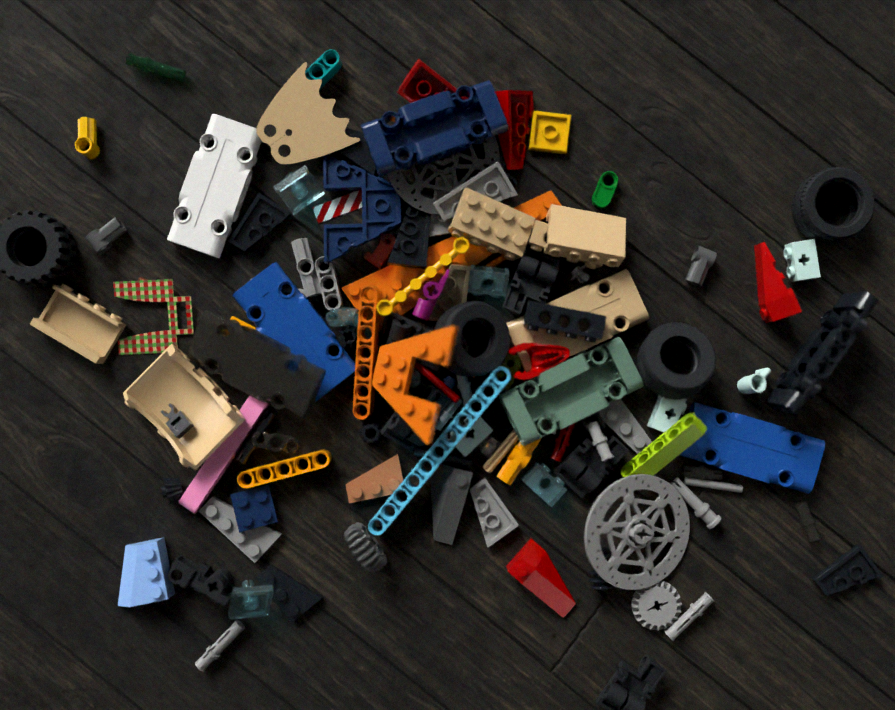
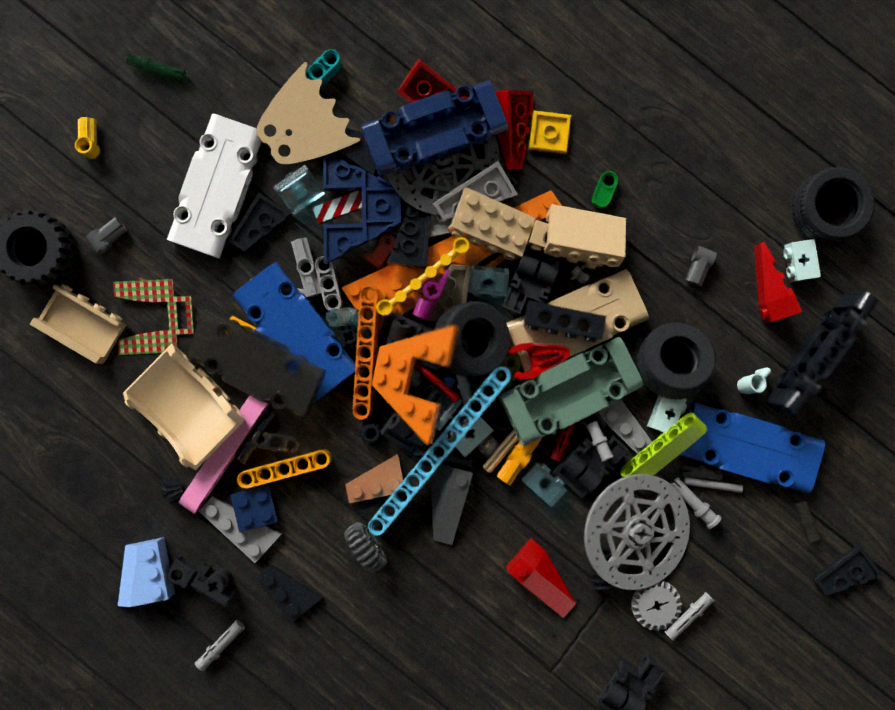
(178, 422): black plate -> none
(250, 601): clear light blue tile -> none
(492, 513): light grey wing -> none

